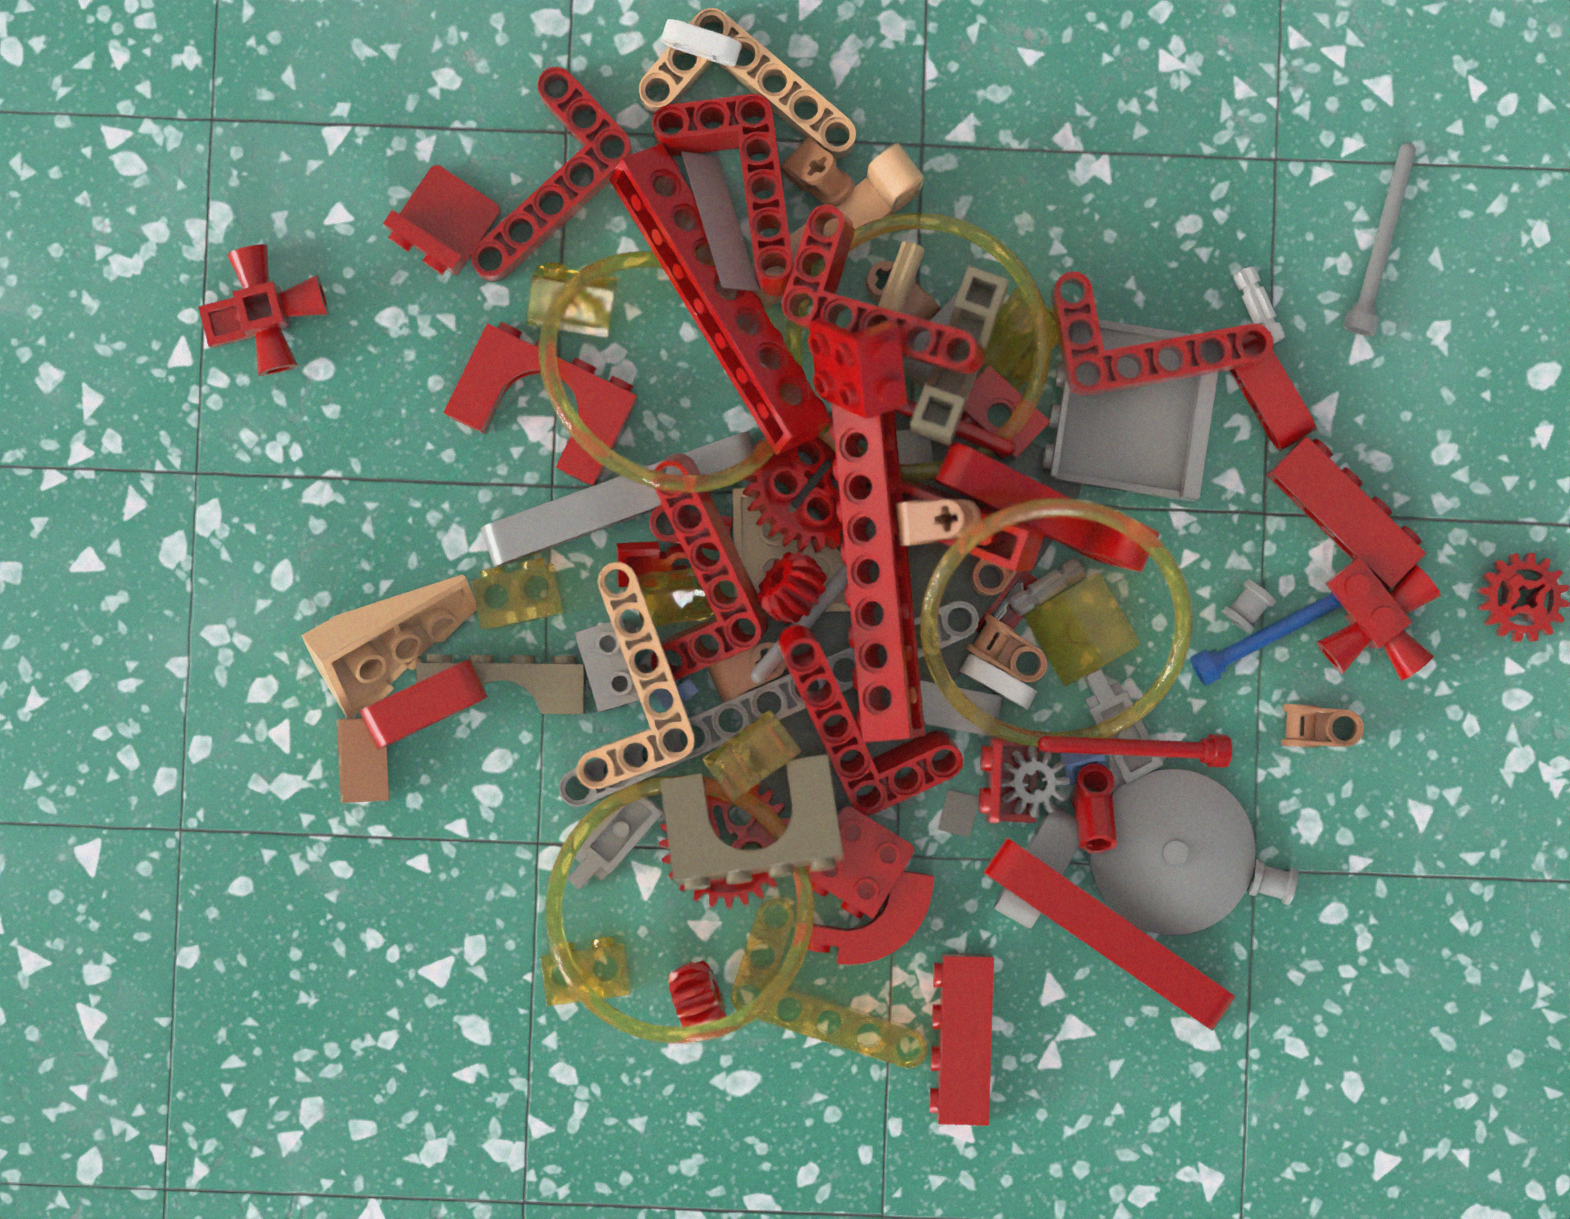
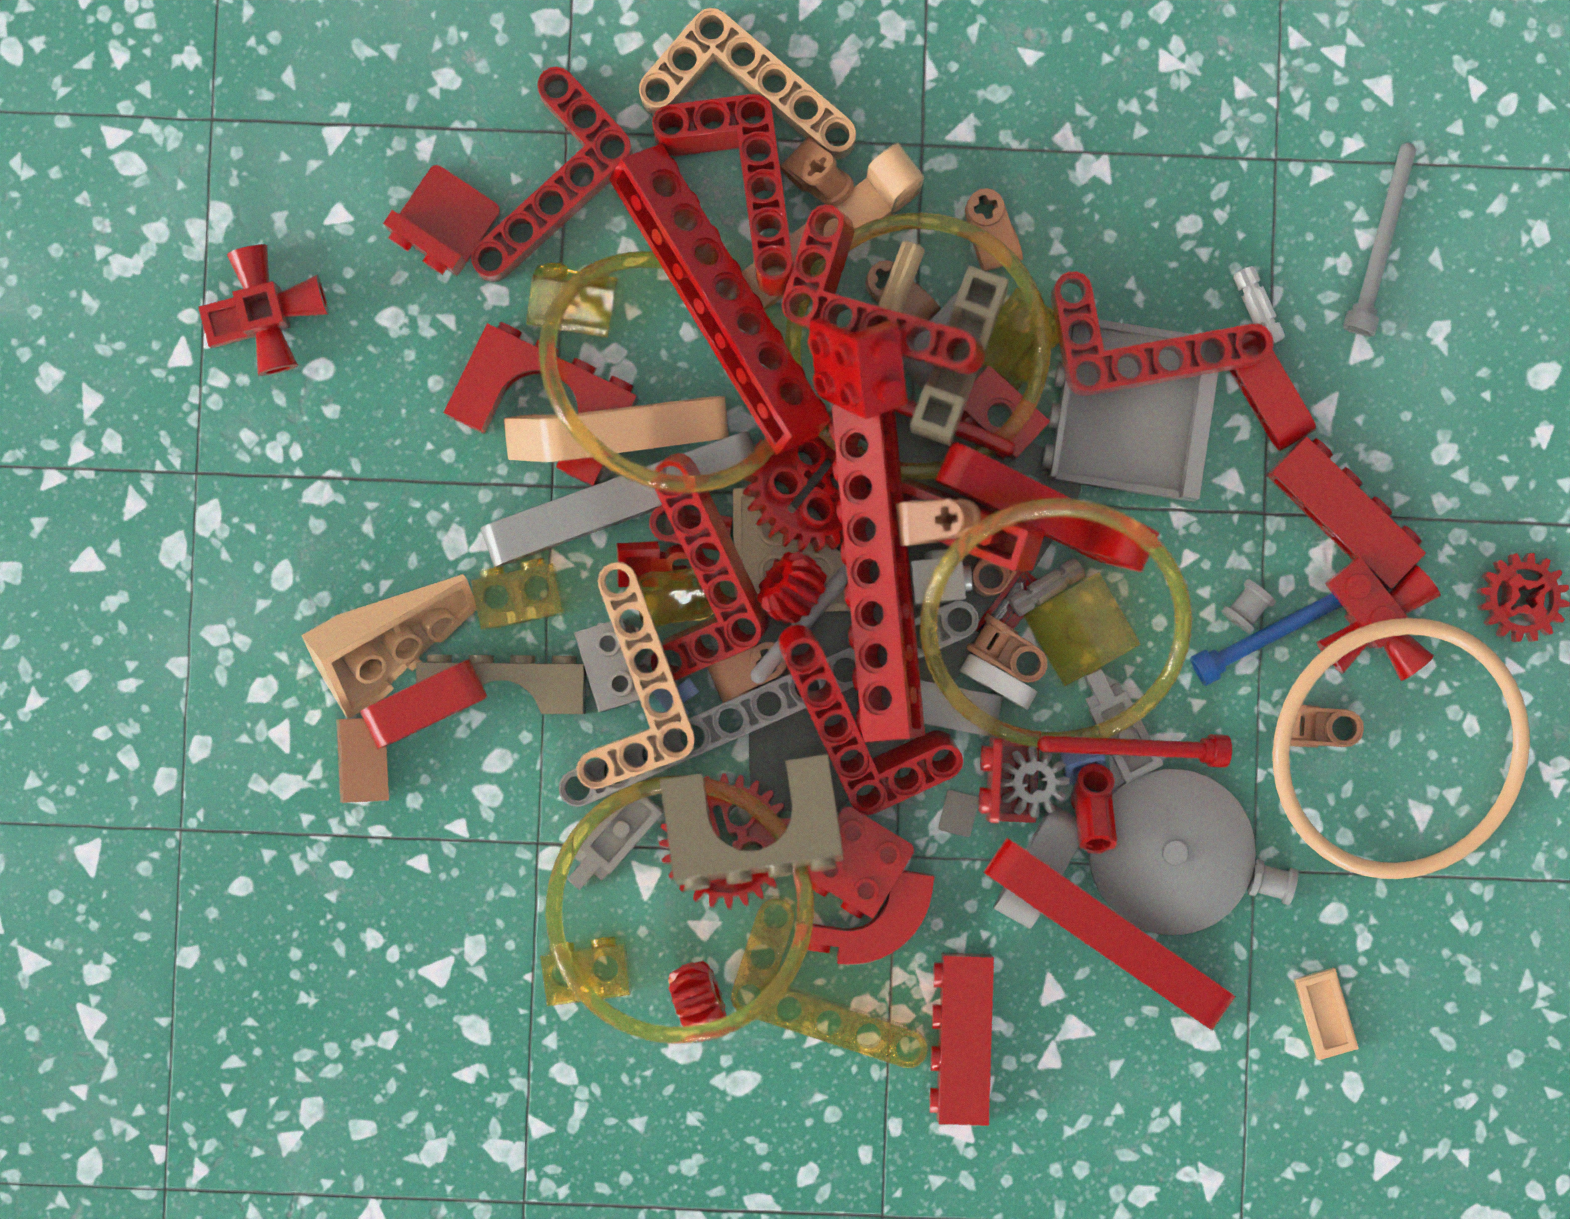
(620, 429): none -> light nougat beam
(701, 42): white beam -> none
(720, 221): light grey sticker -> none
(751, 755): clear yellow brick -> none
(913, 448): clear smoke sticker -> none
(922, 571): none -> light grey brick
(998, 225): none -> nougat piece
(1314, 671): none -> light nougat piece
(1326, 1013): none -> light nougat tile

